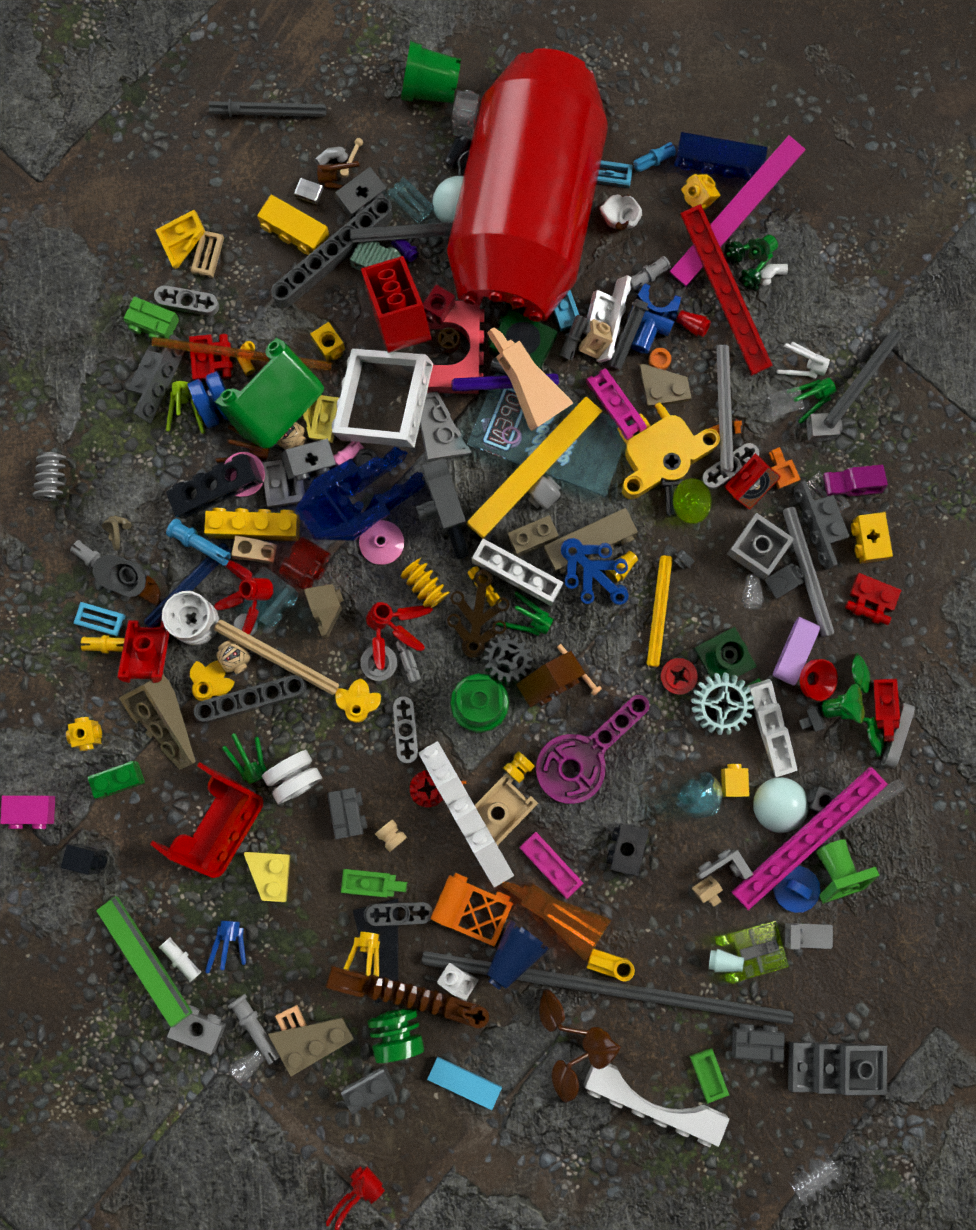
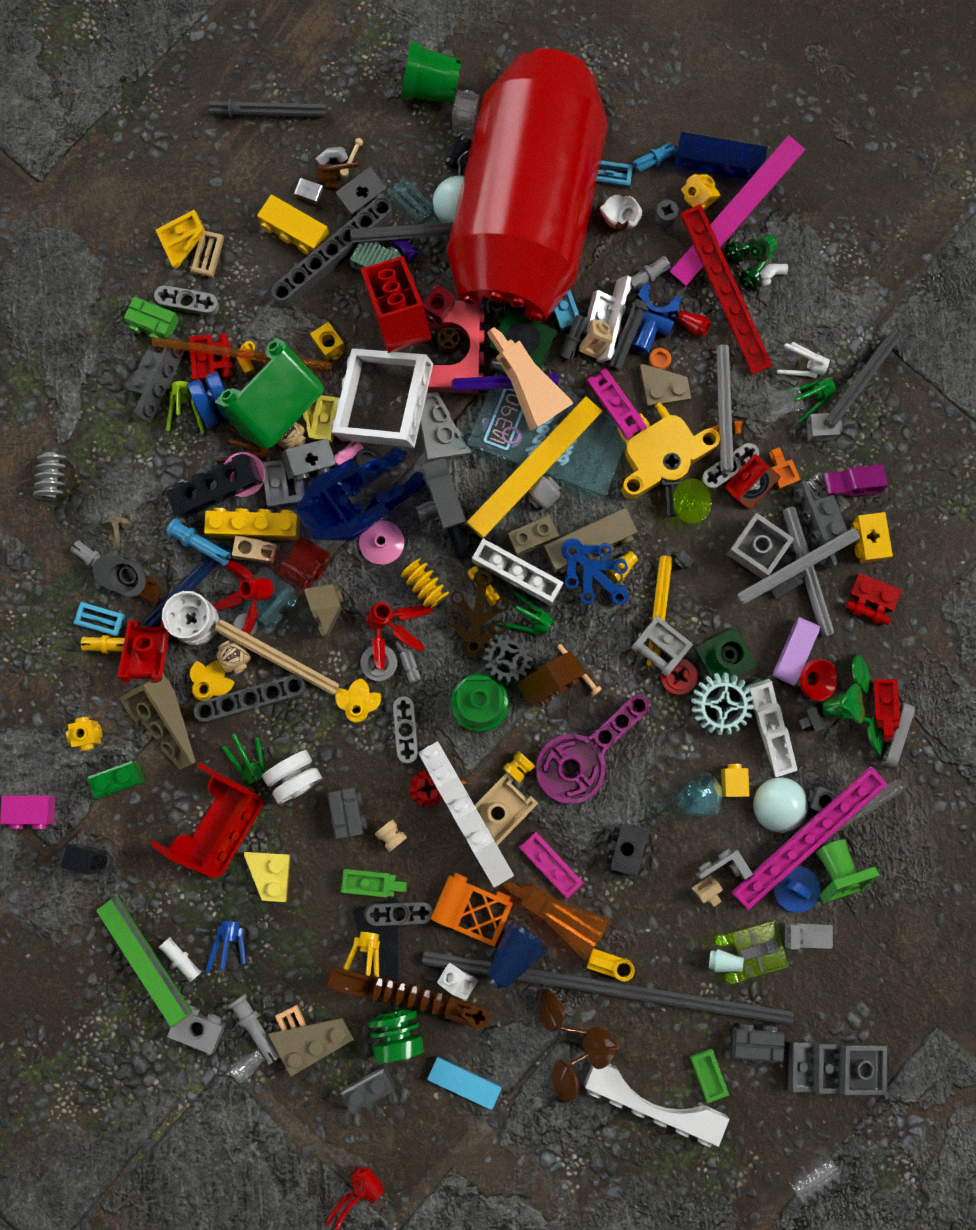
(663, 218): none -> dark grey wheel
(667, 640): none -> light grey plate
(752, 592): clear cone -> none
(798, 566): none -> light grey axle

